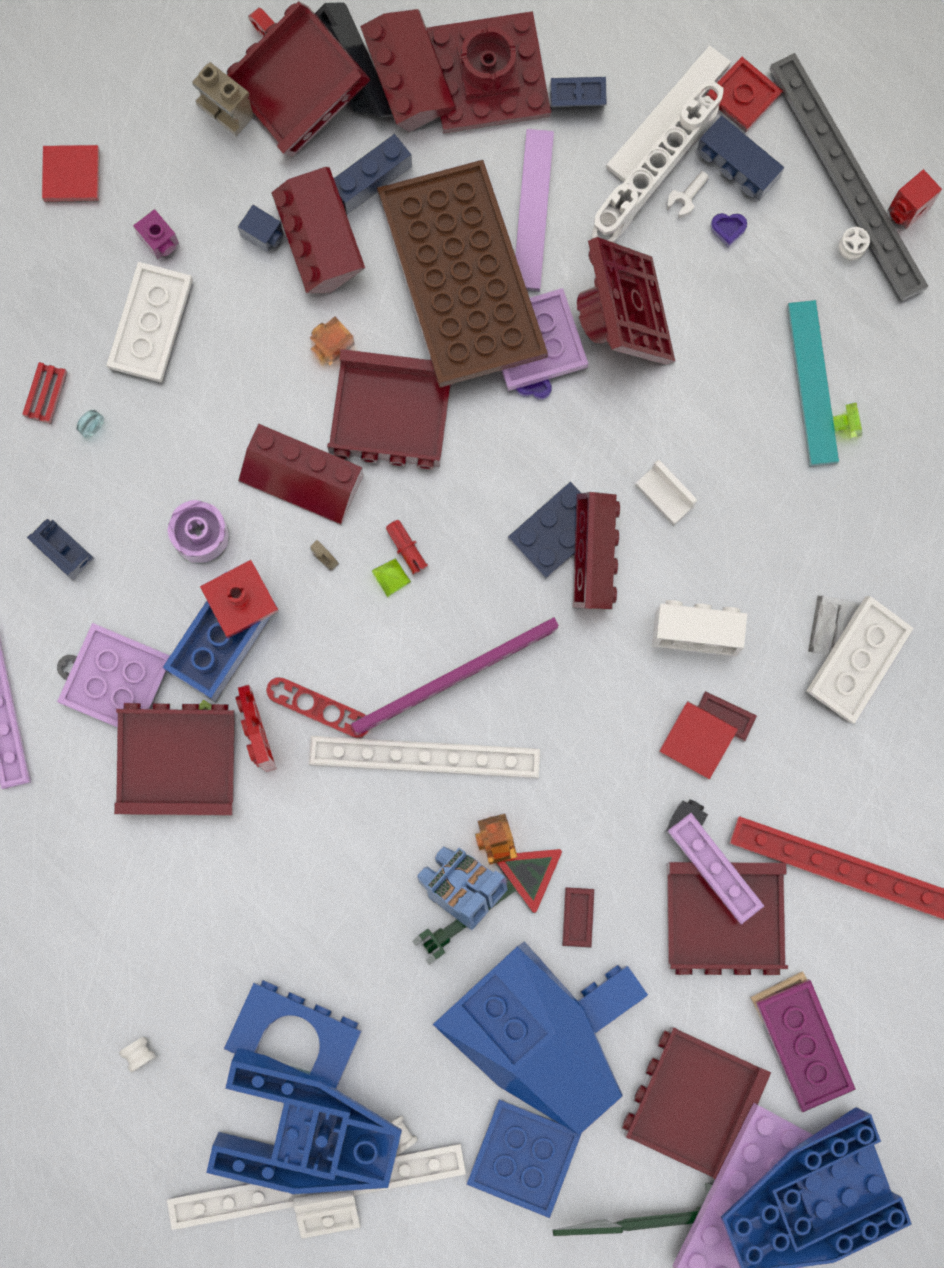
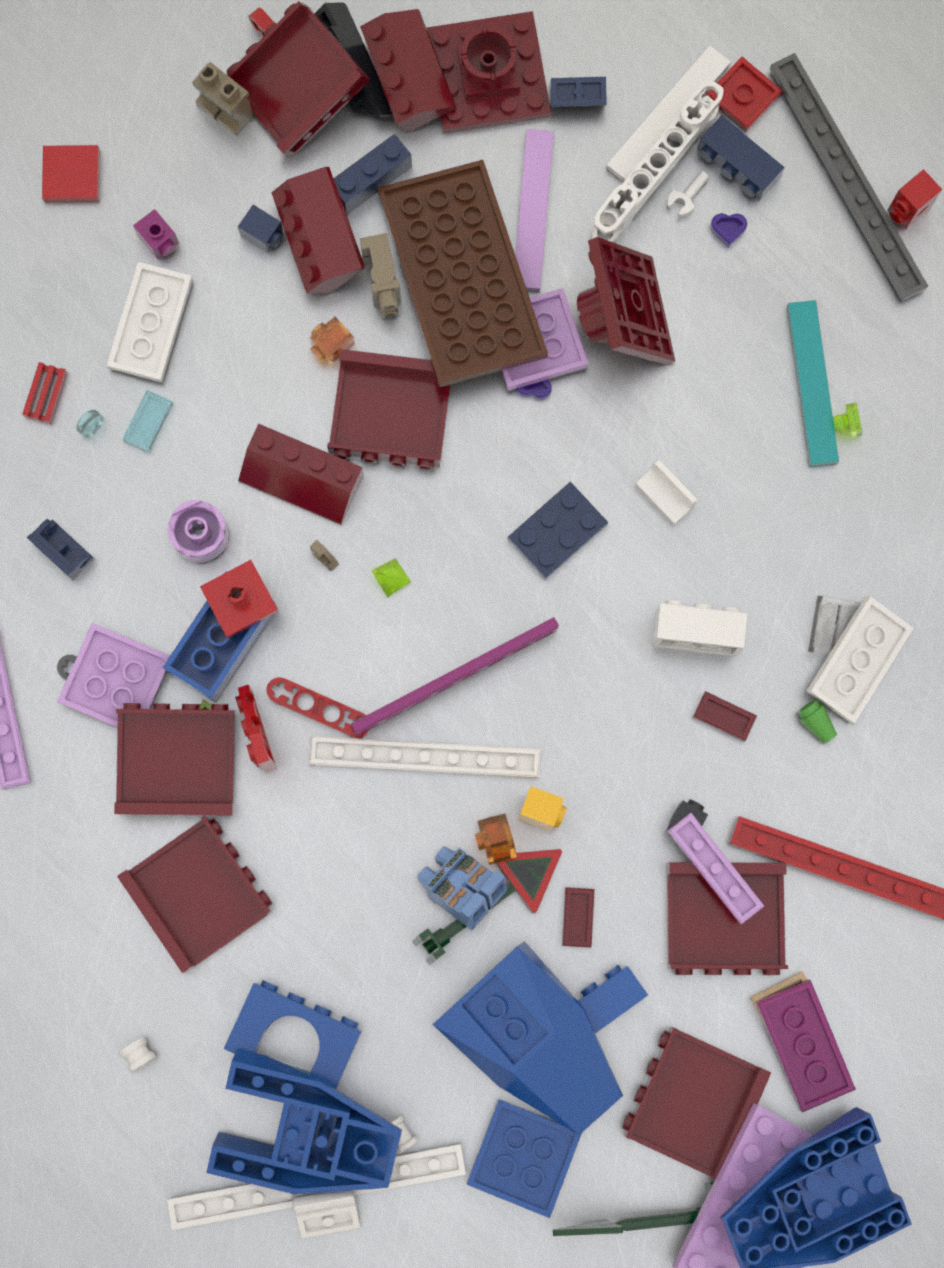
(147, 421): none -> clear light blue tile
(196, 894): none -> dark red panel
(384, 285): none -> dark tan hips
(406, 546): red axle -> none
(542, 810): none -> yellow brick
(595, 550): dark red slope -> none
(698, 739): red tile -> none
(817, 721): none -> bright green cone
(857, 237): white wheel -> none

